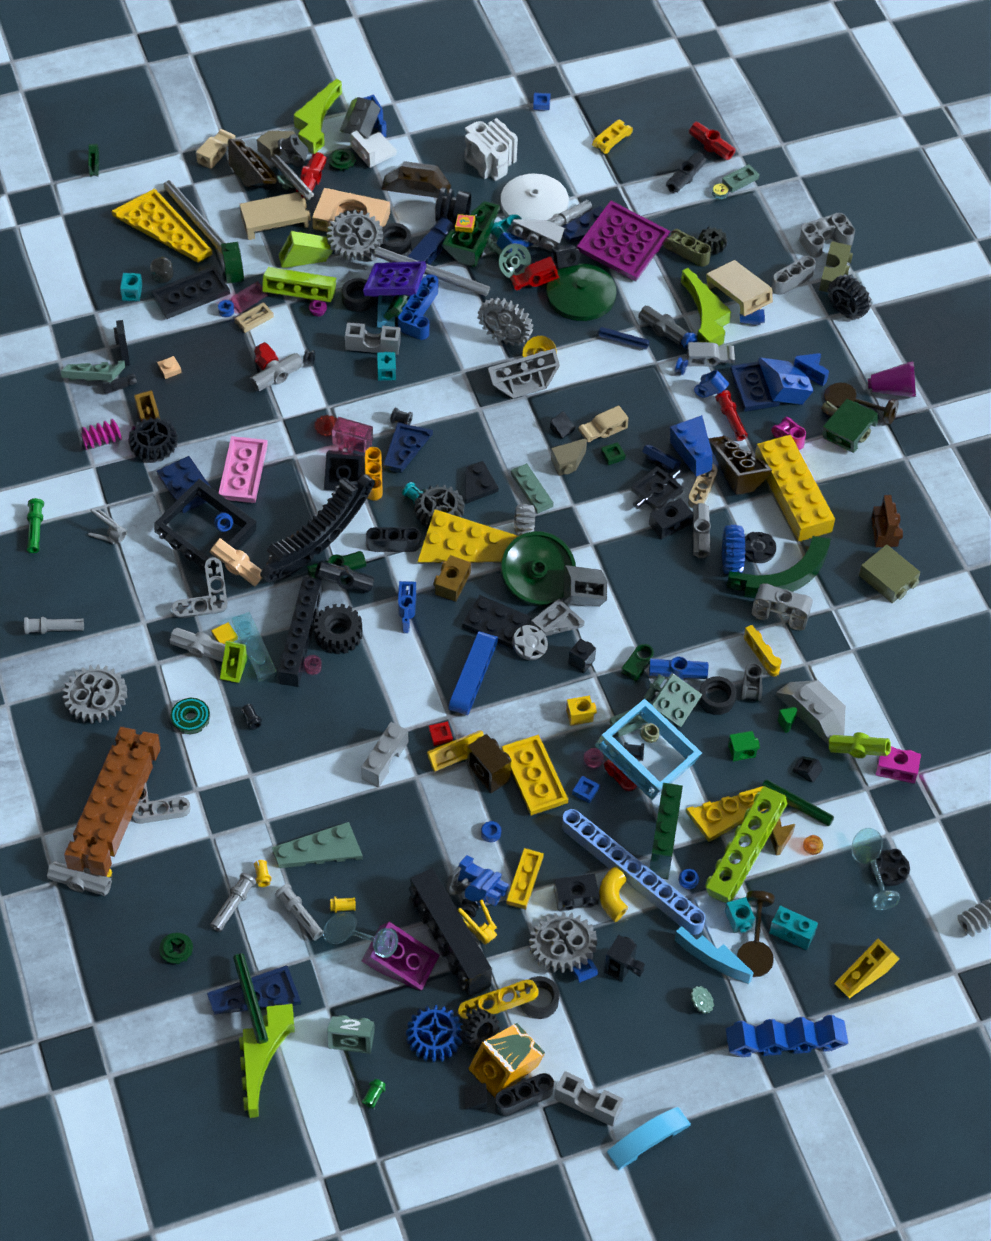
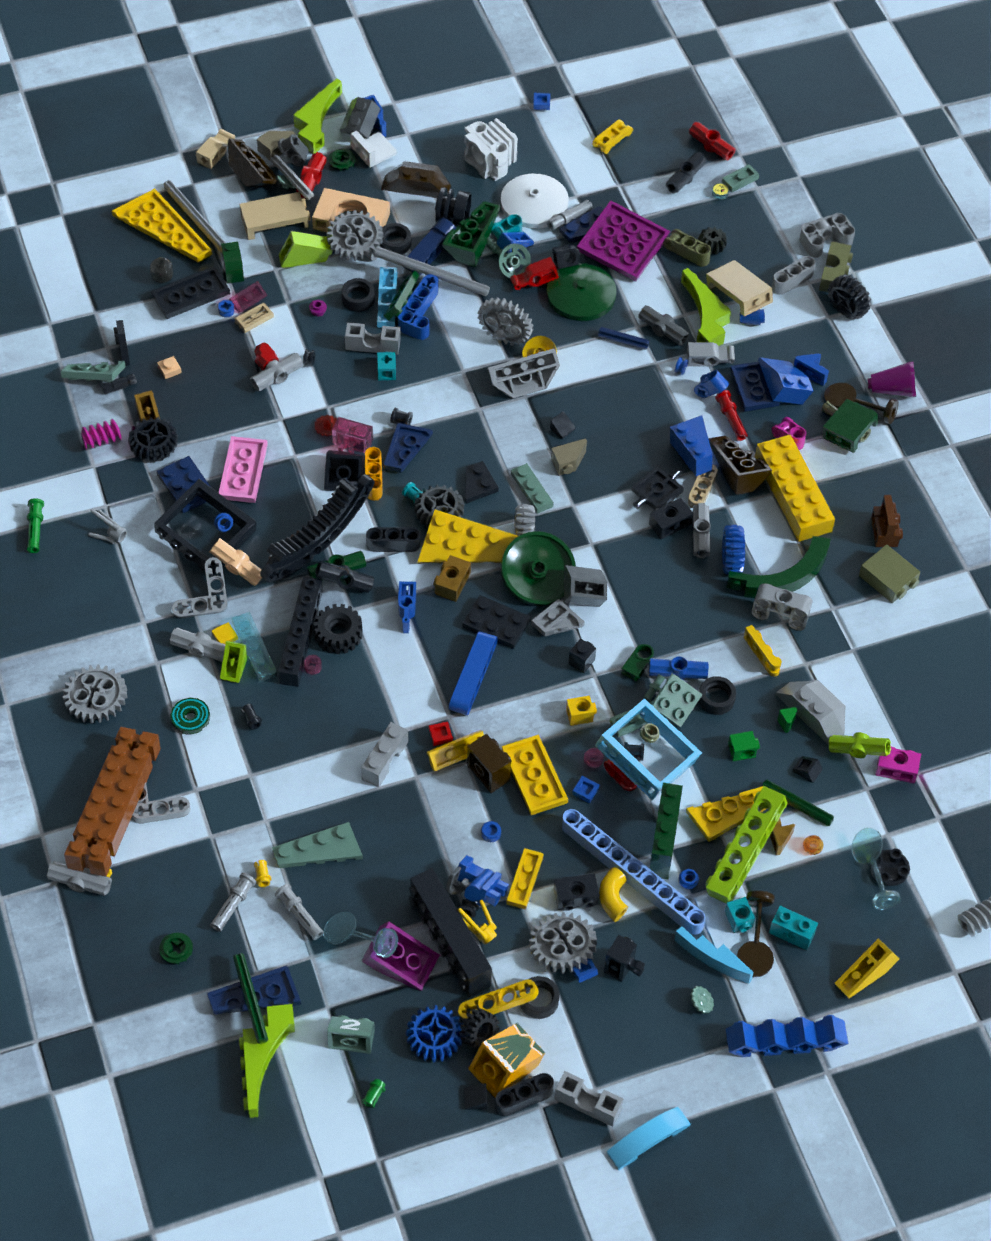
(43, 625): light grey pin -> none
(93, 160): dark green piece -> none
(131, 287): teal brick -> none
(299, 284): lime brick -> none
(342, 904): yellow pin -> none
(395, 278): dark purple plate -> none
(465, 223): yellow tile -> none
(530, 642): light grey wheel -> none
(538, 232): light grey slope -> none
(605, 424): tan piece -> none
(613, 453): dark green tile -> none
(667, 460): dark blue plate -> none
(688, 337): blue plate -> none
(752, 685): dark grey piece -> none
(759, 546): black wheel -> none

